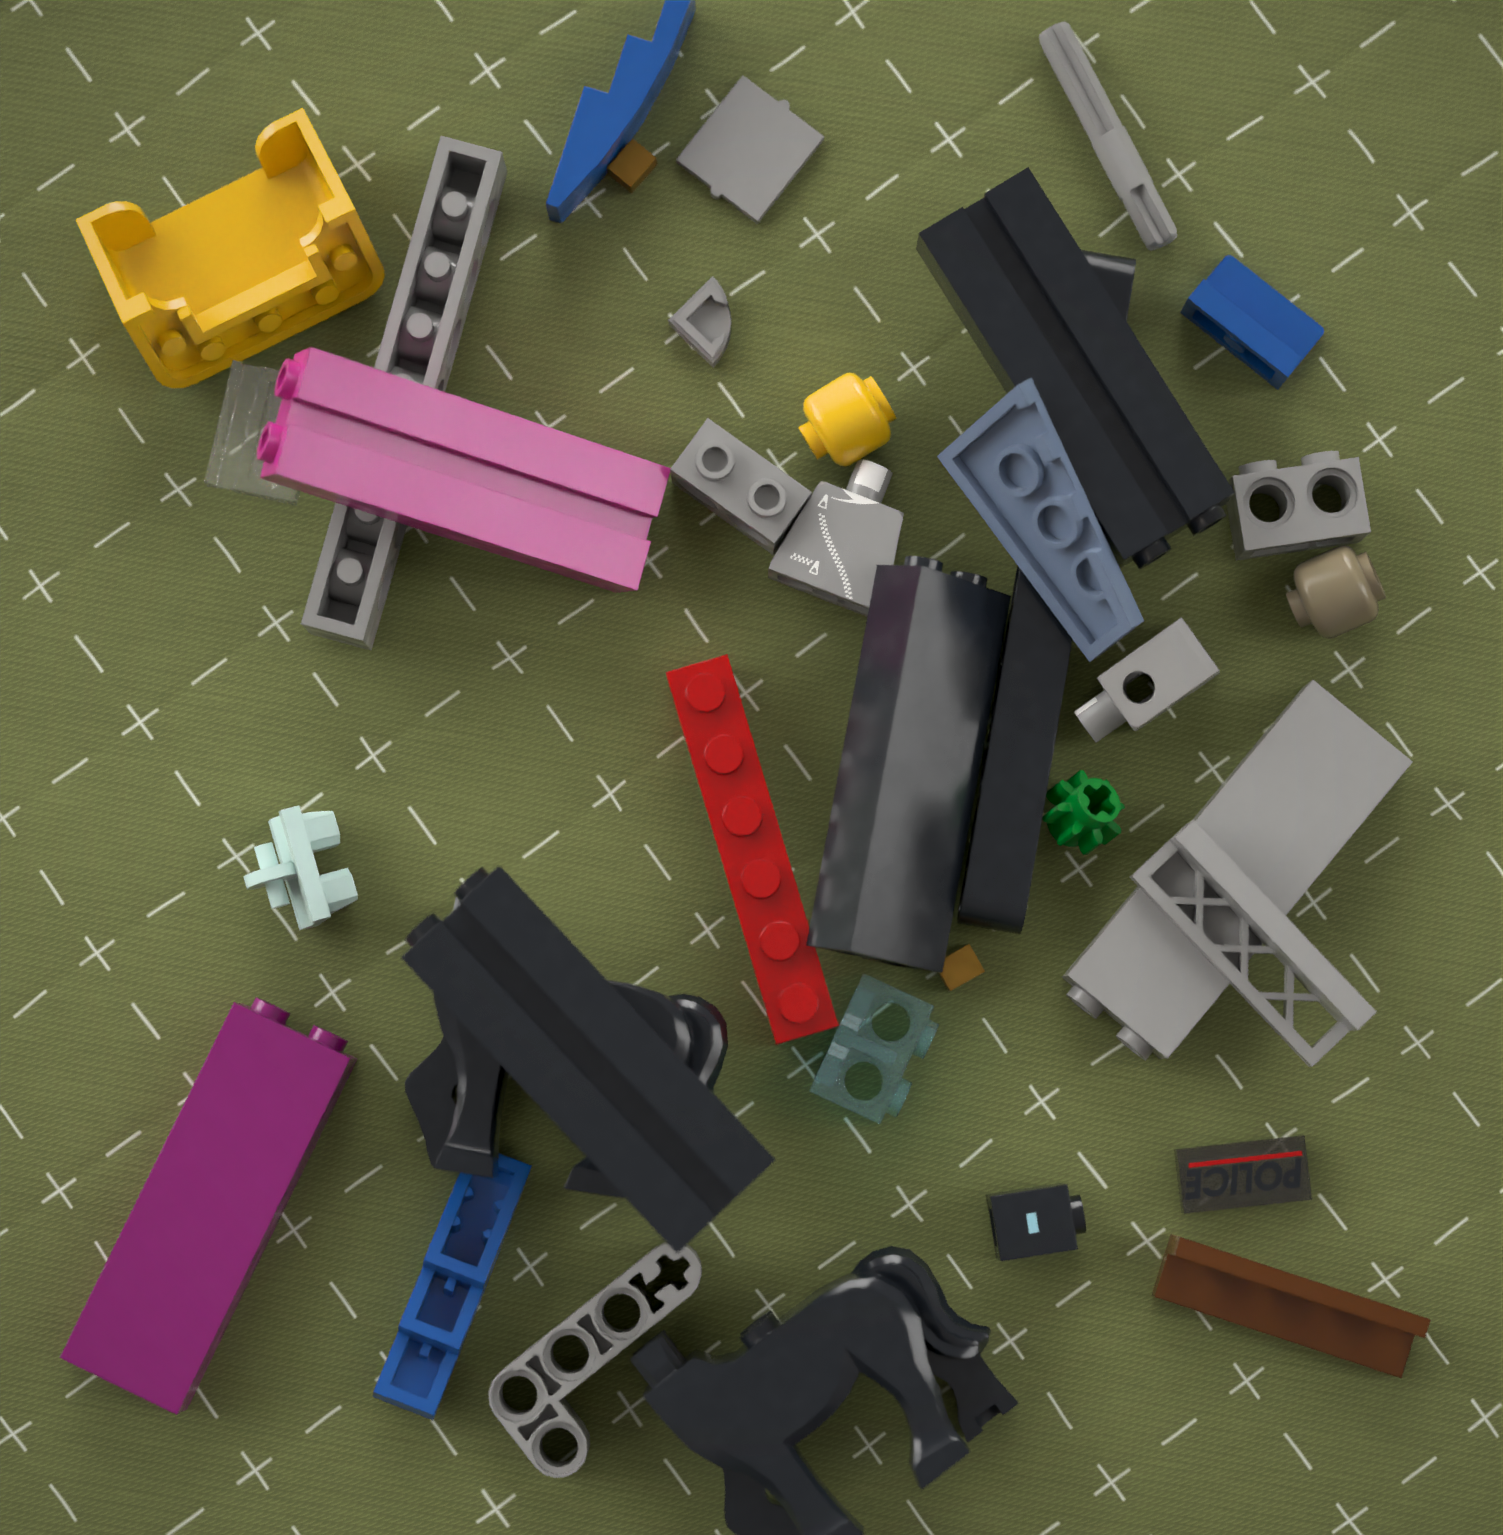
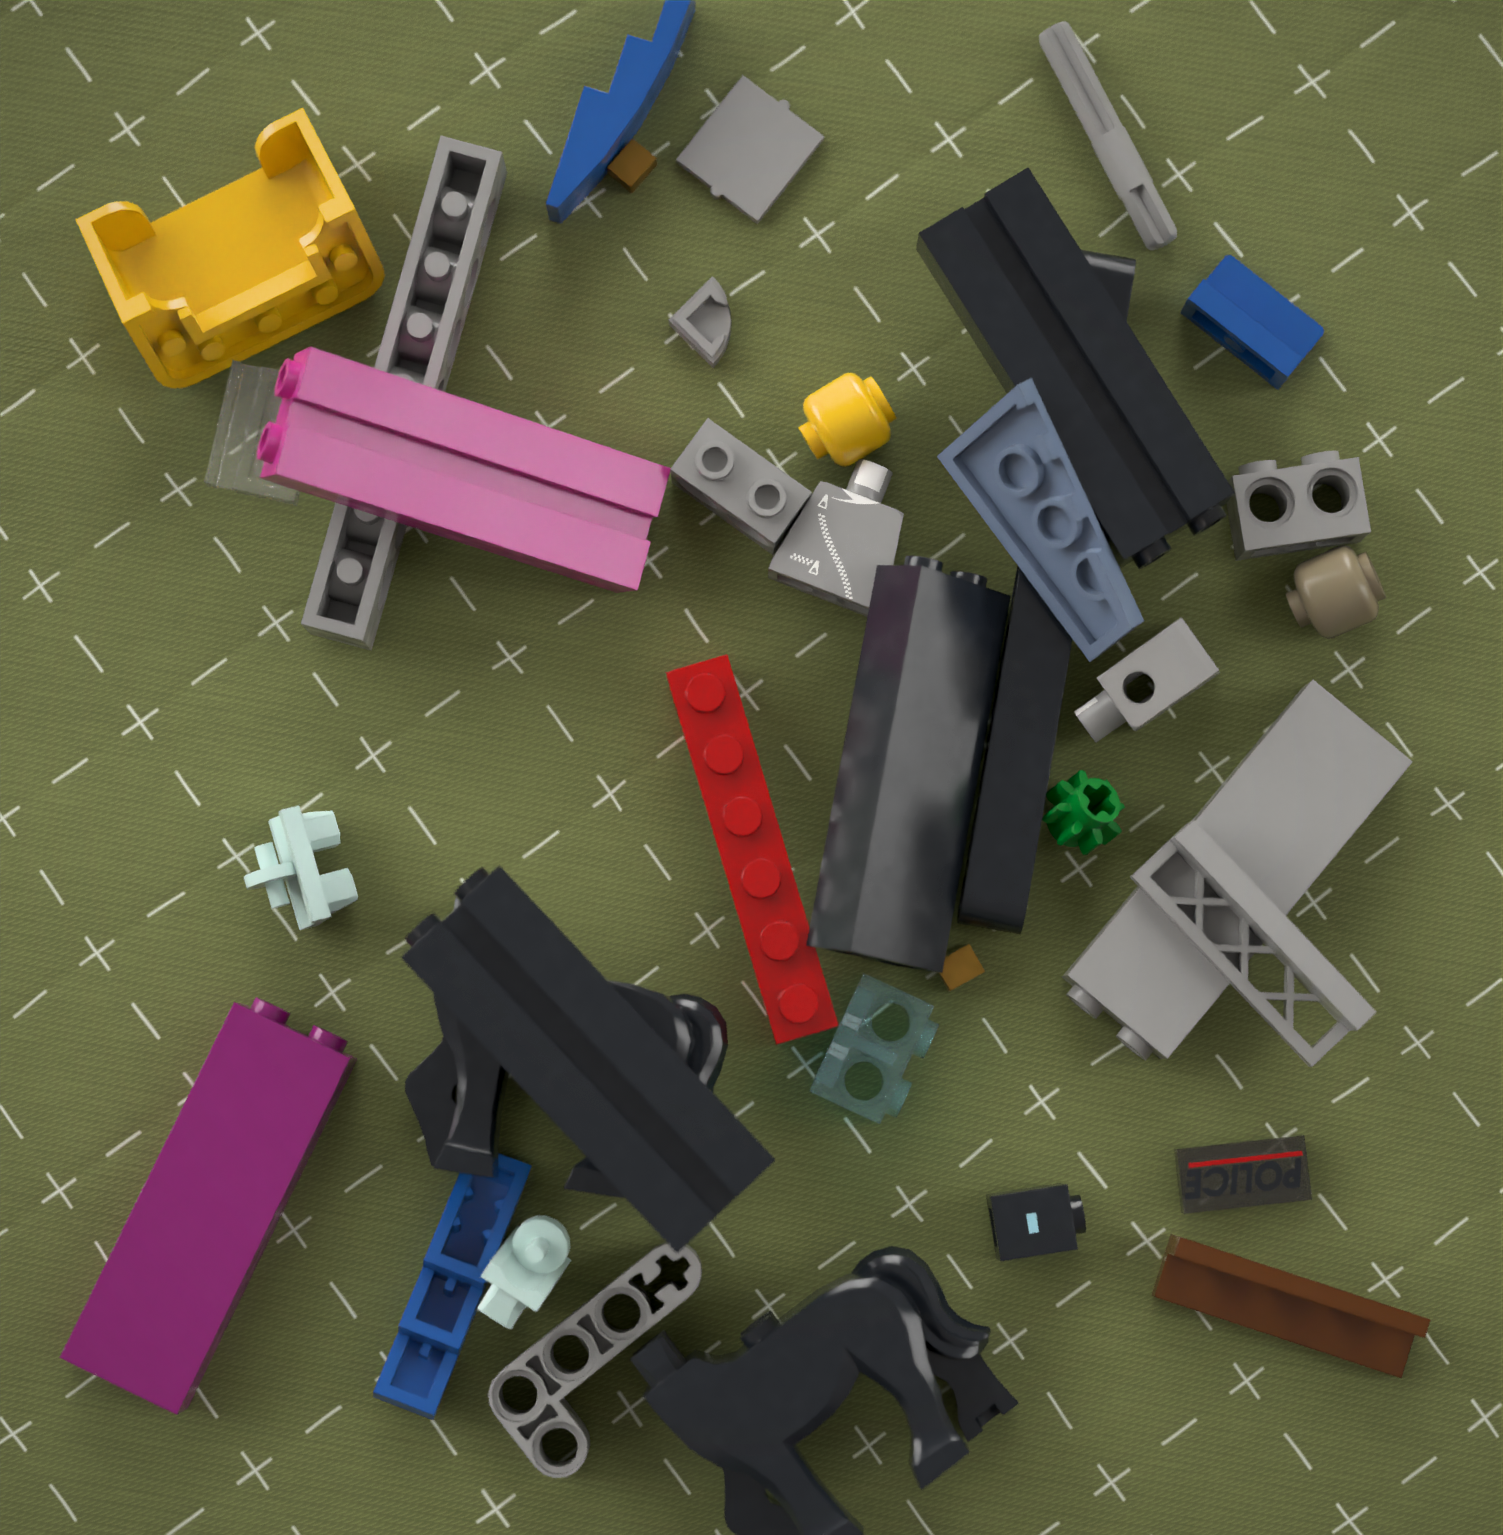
(525, 1269): none -> light aqua hips

